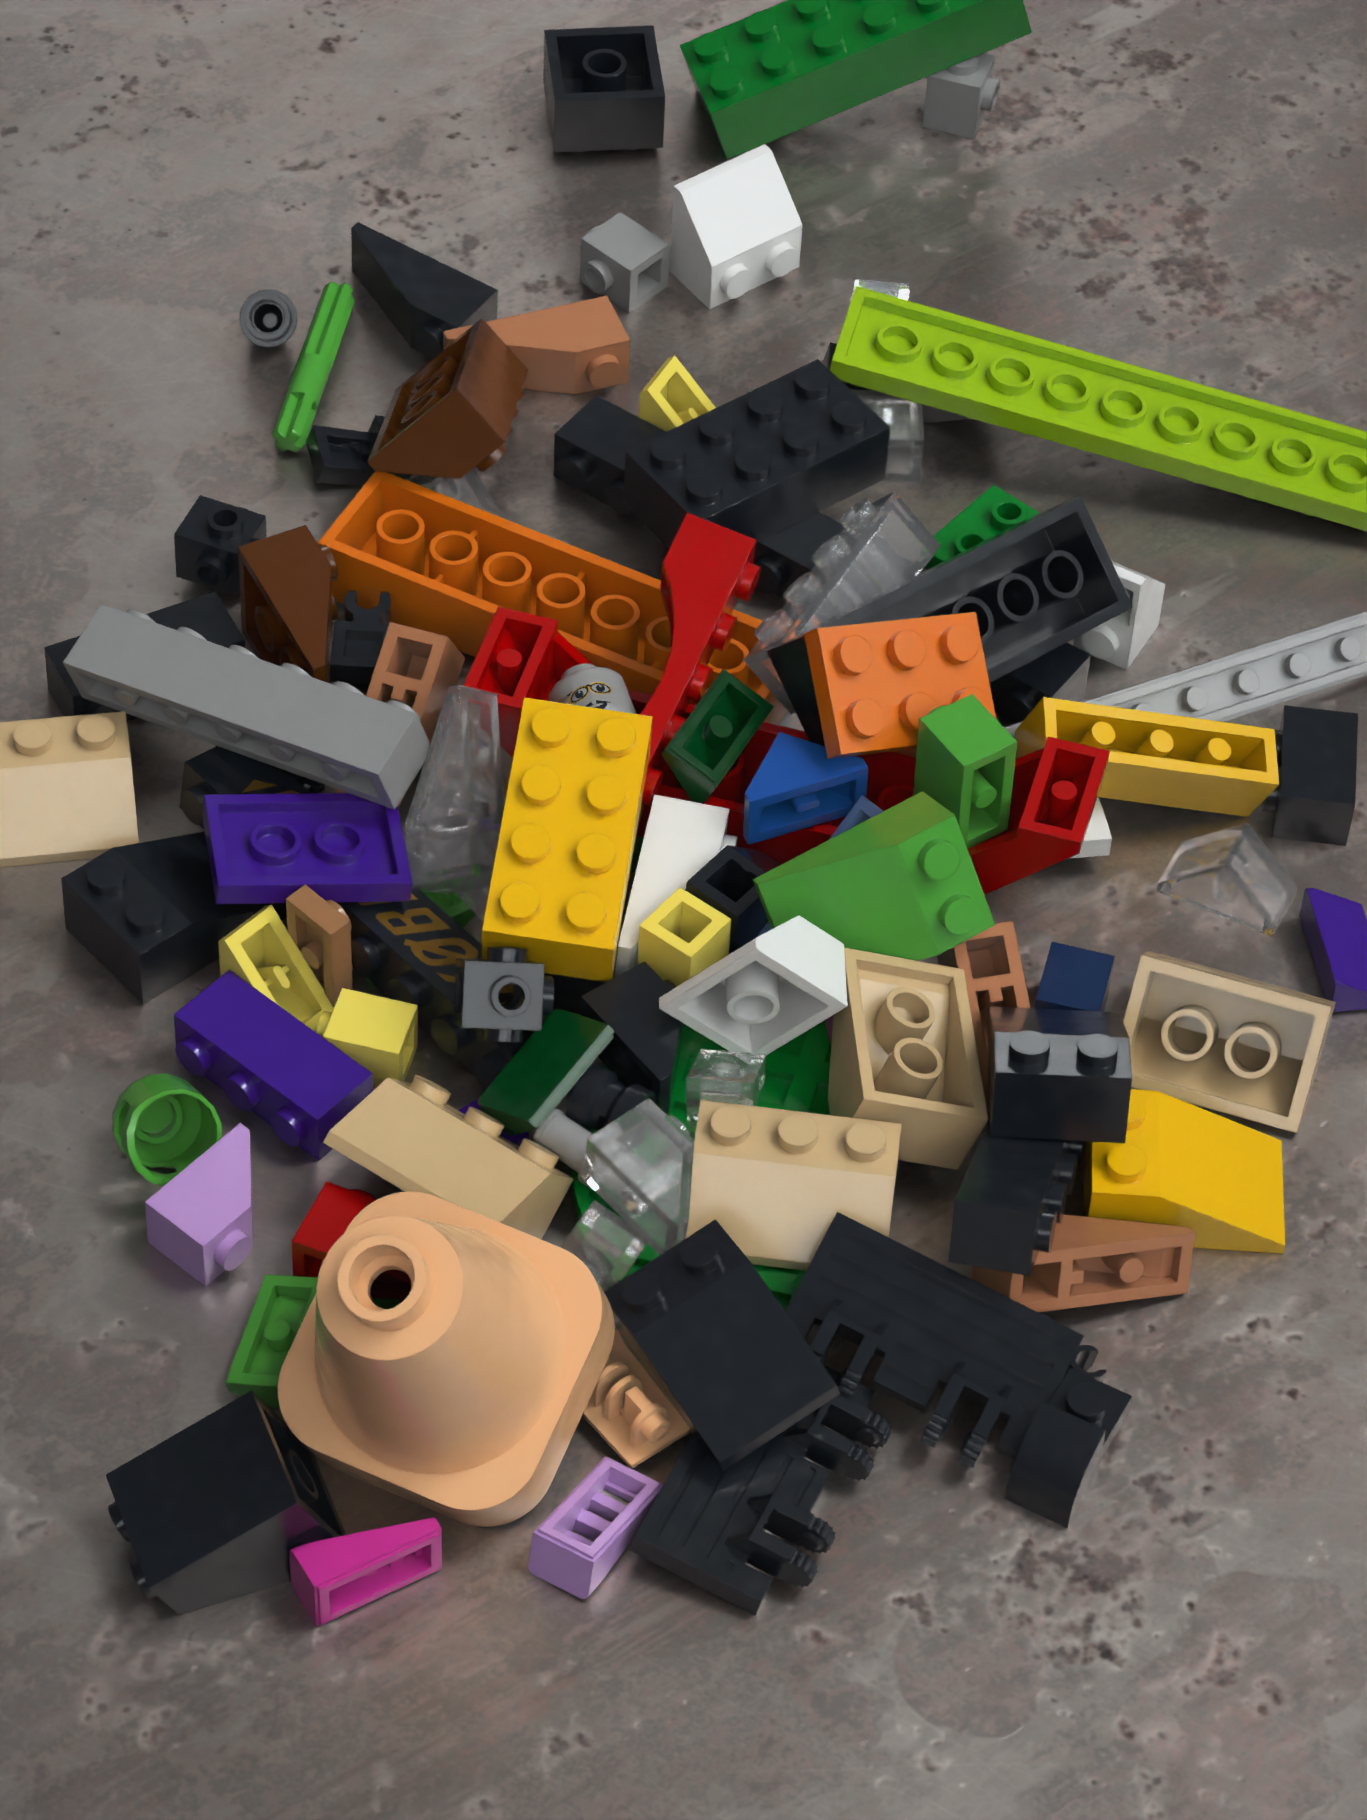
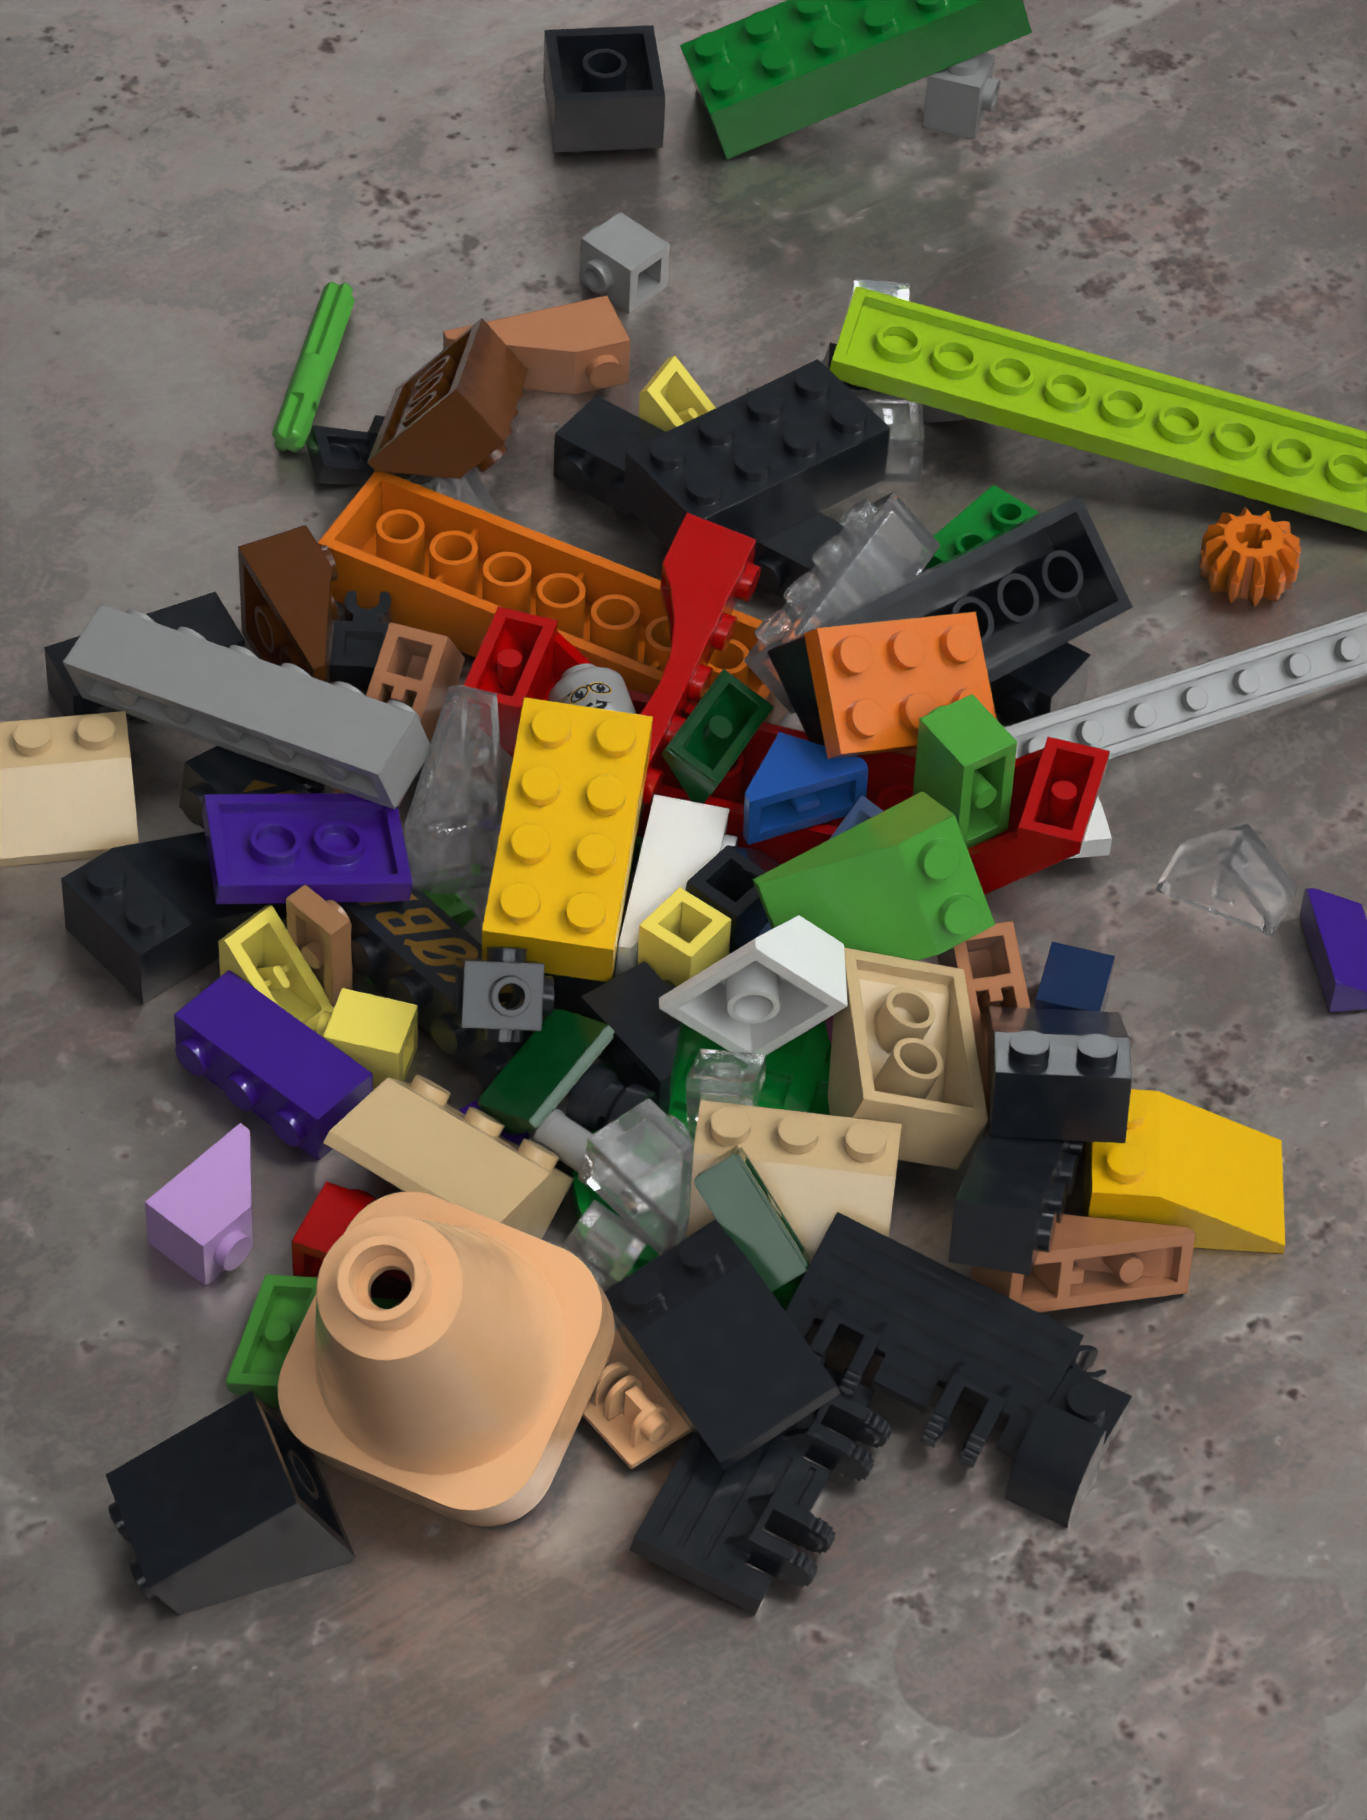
(164, 1125): bright green helmet -> none
(210, 541): black brick -> none
(268, 318): black plate -> none
(363, 1566): dark pink slope -> none
(418, 291): black slope -> none
(574, 1561): lavender slope -> none
(734, 228): white slope -> none
(752, 1218): none -> slope
(1126, 634): white slope -> none
(1163, 755): yellow brick -> none
(1225, 1040): tan slope -> none
(1249, 557): none -> orange gear
(1315, 775): black brick -> none

